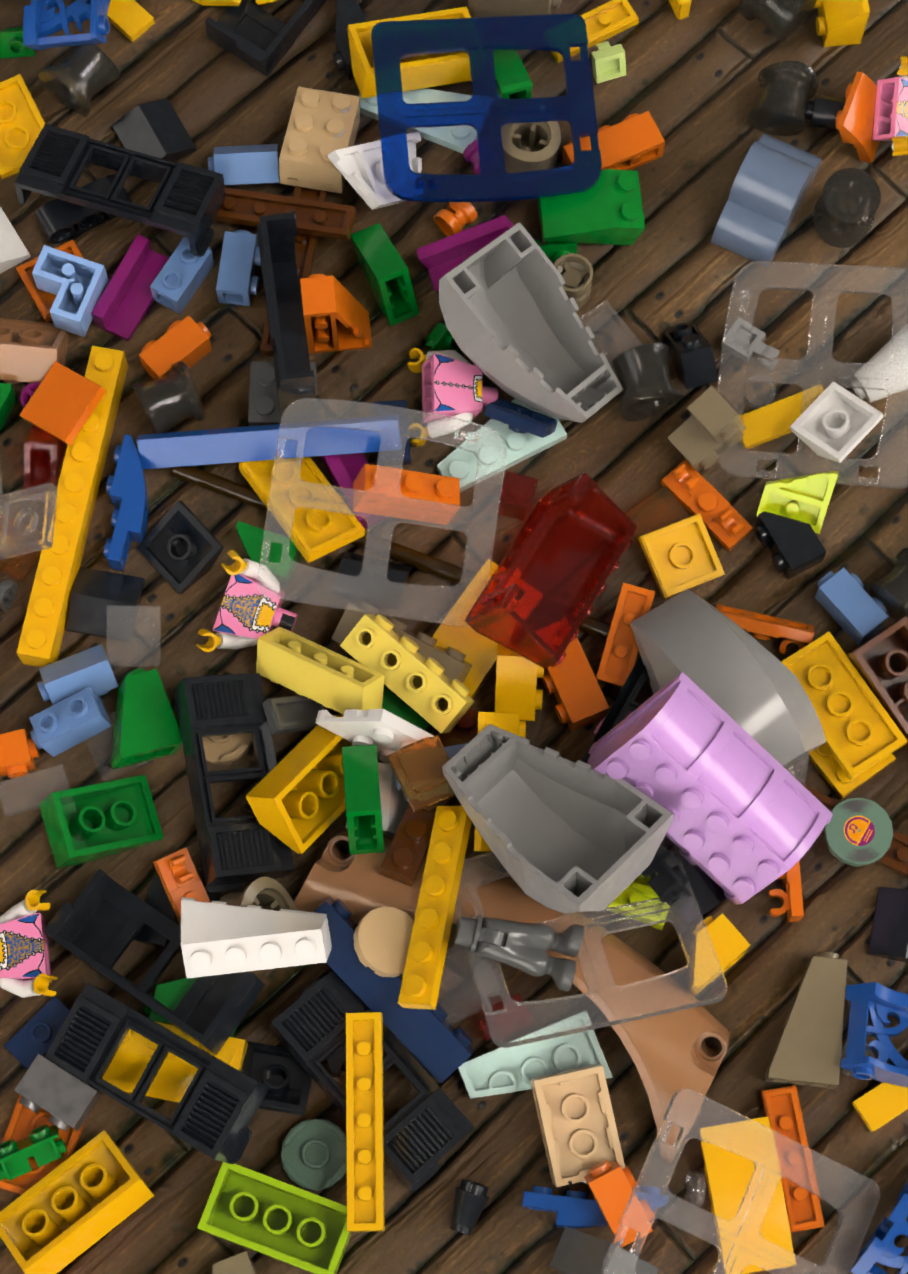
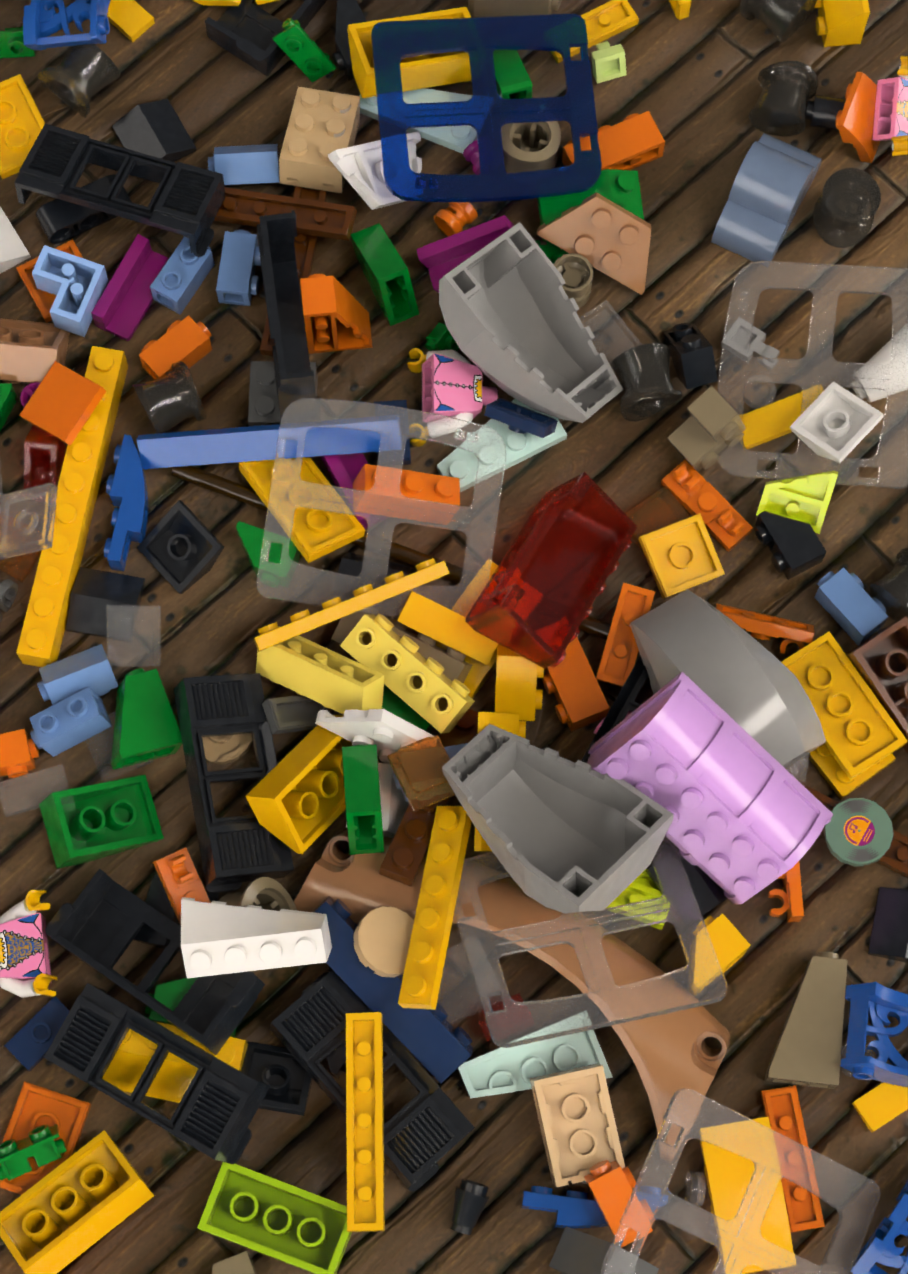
(57, 1093): flat silver brick -> none
(244, 611): torso -> none
(303, 50): none -> green hinge
(315, 1154): sand green tile -> none
(336, 609): none -> yellow plate
(445, 627): none -> yellow tile
(517, 496): clear red brick -> none
(523, 946): dark grey piece -> none
(606, 236): none -> medium nougat wing
(669, 880): black hinge -> none

